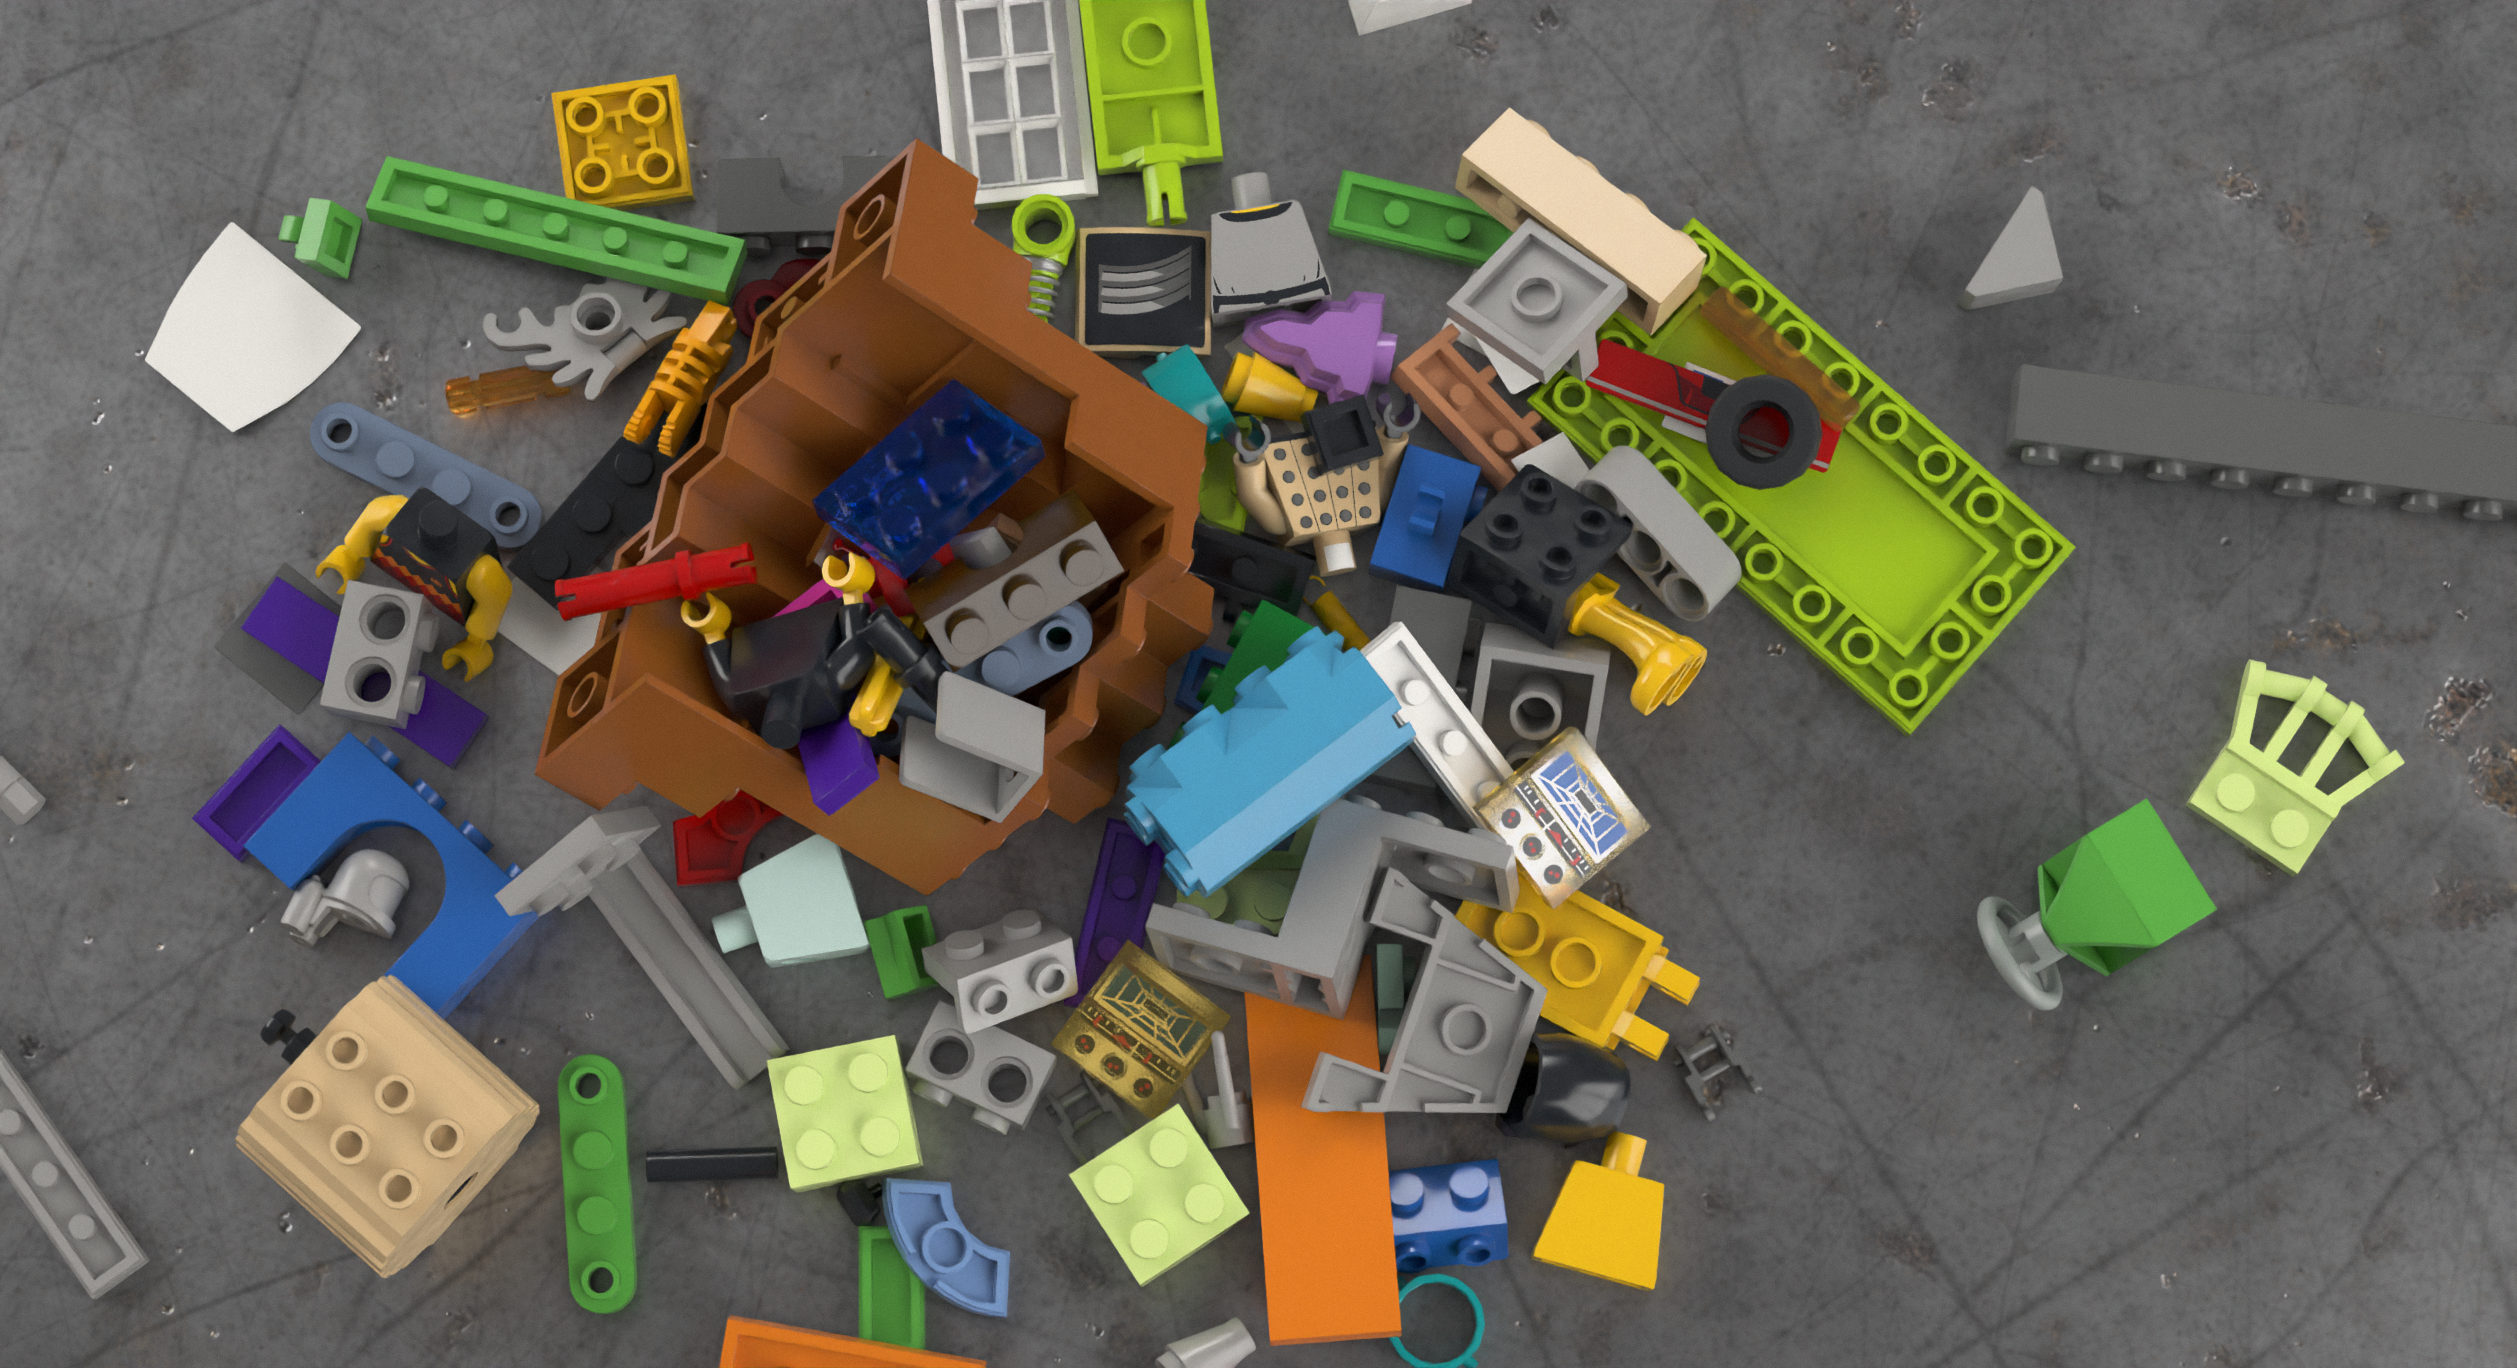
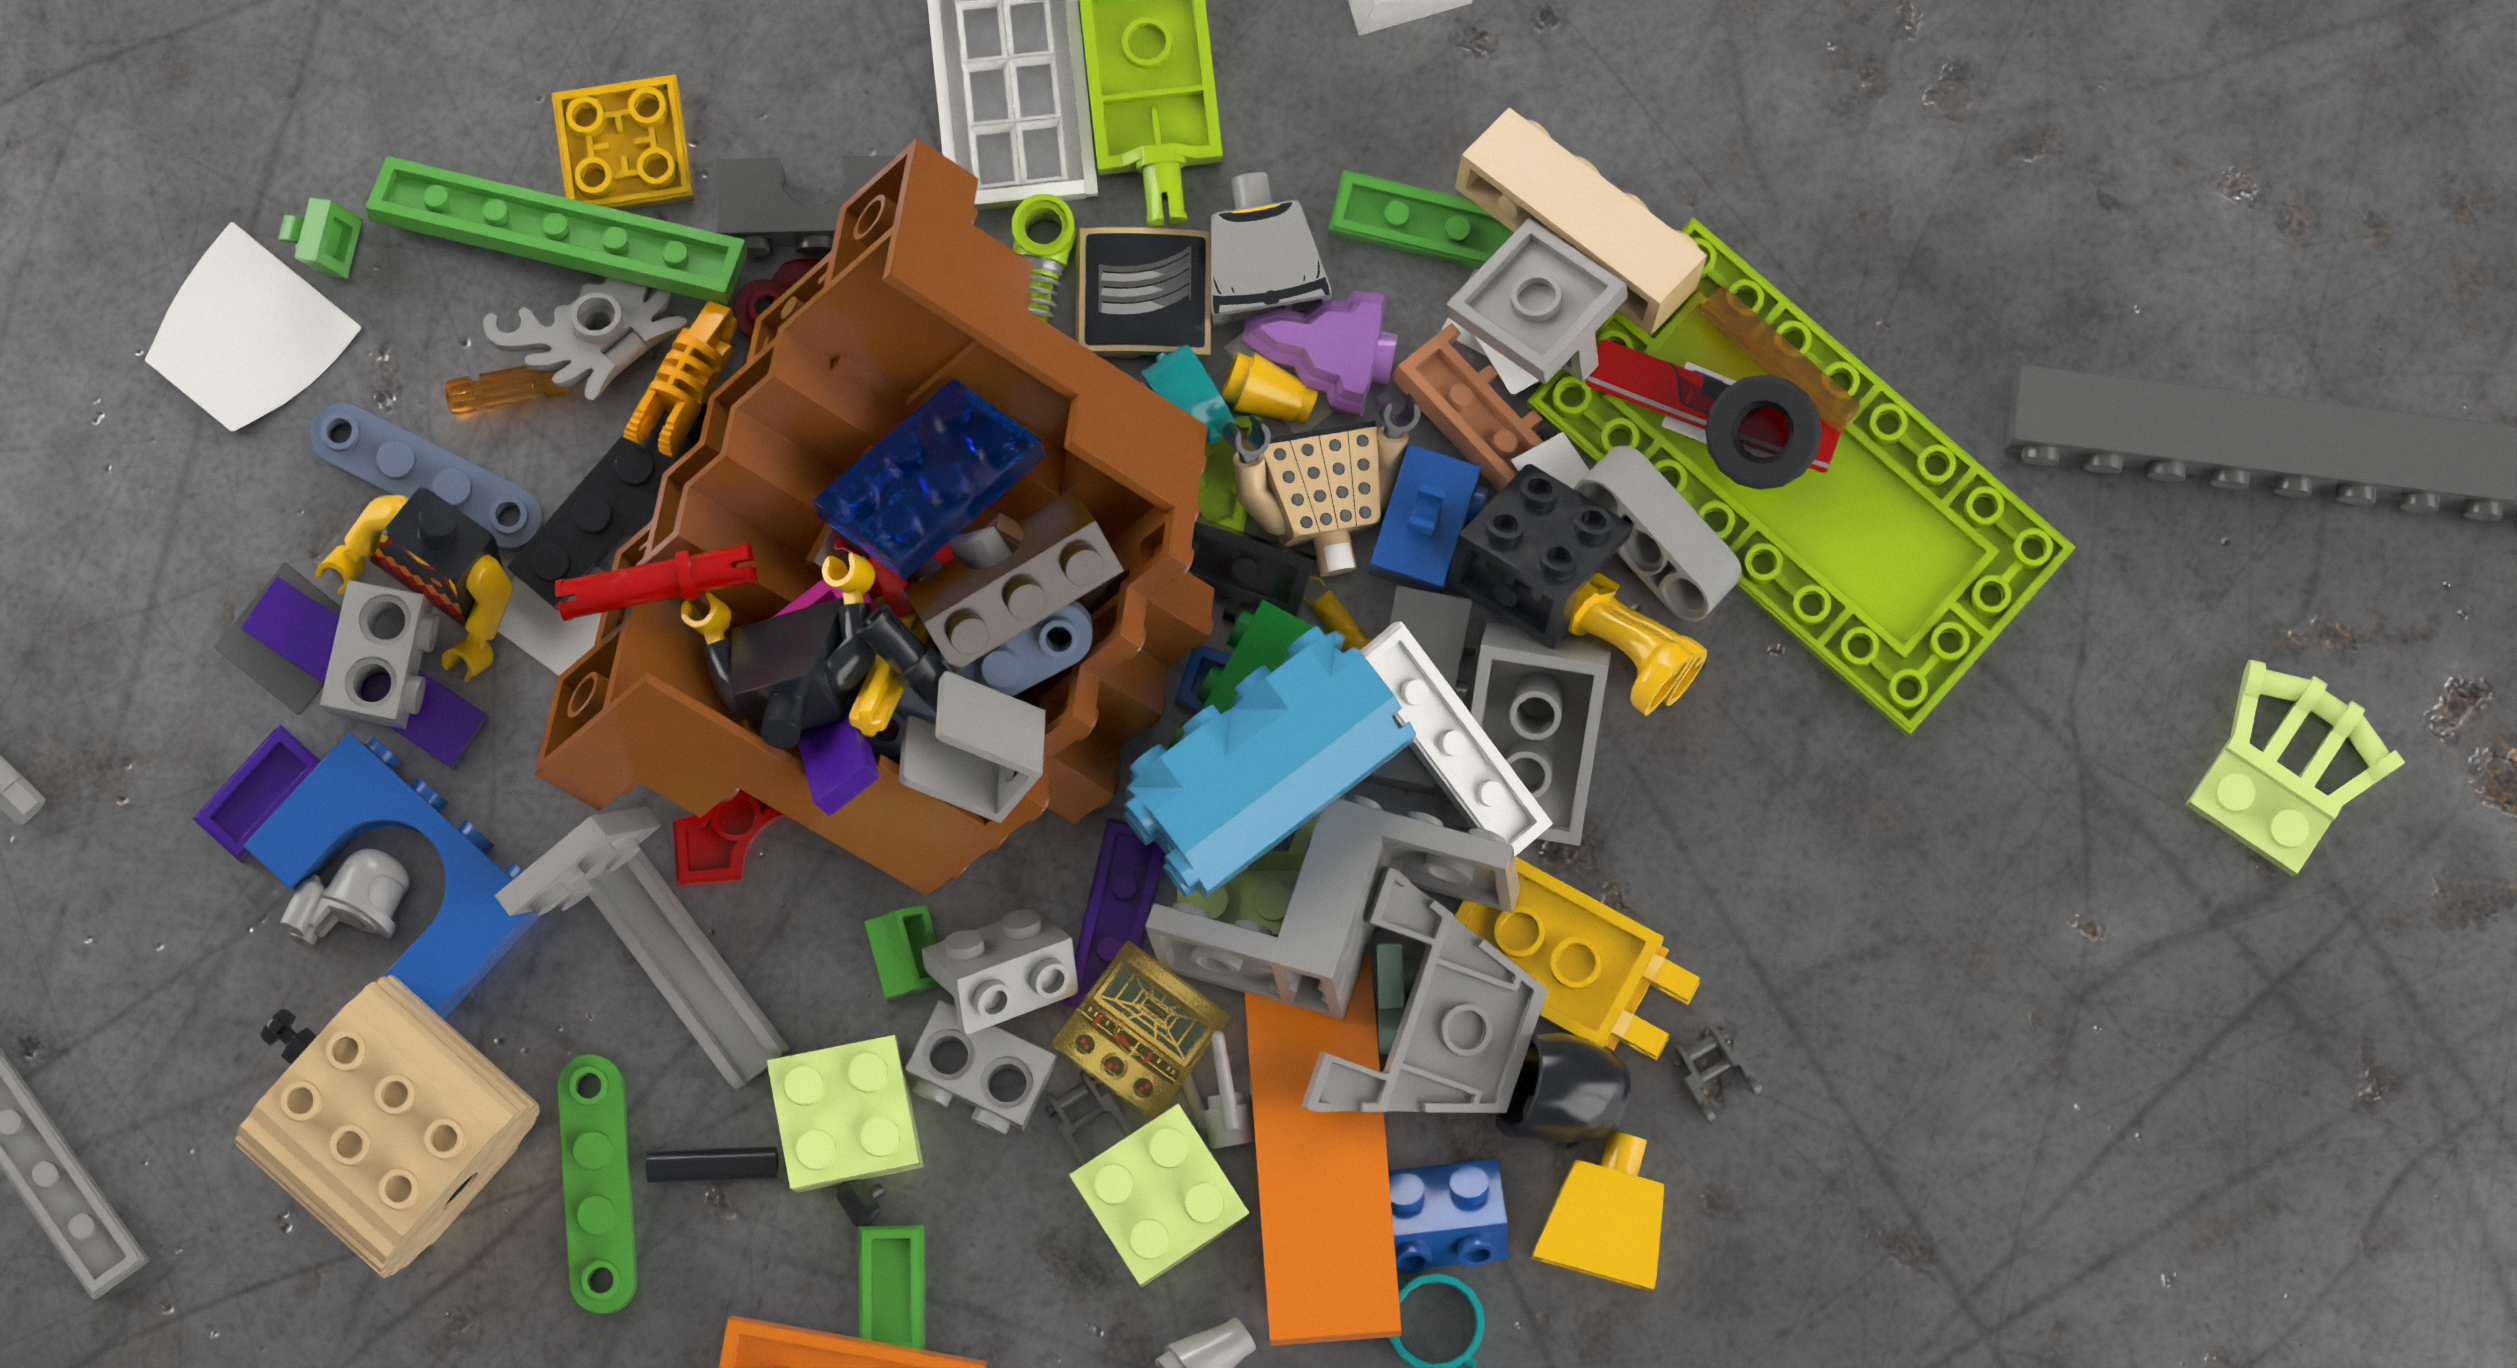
(797, 908): light aqua torso -> none
(941, 1248): medium blue tile -> none
(1341, 435): black tile -> none
(1562, 816): tile -> none
(2021, 260): light grey slope -> none
(2098, 902): bright green piece -> none

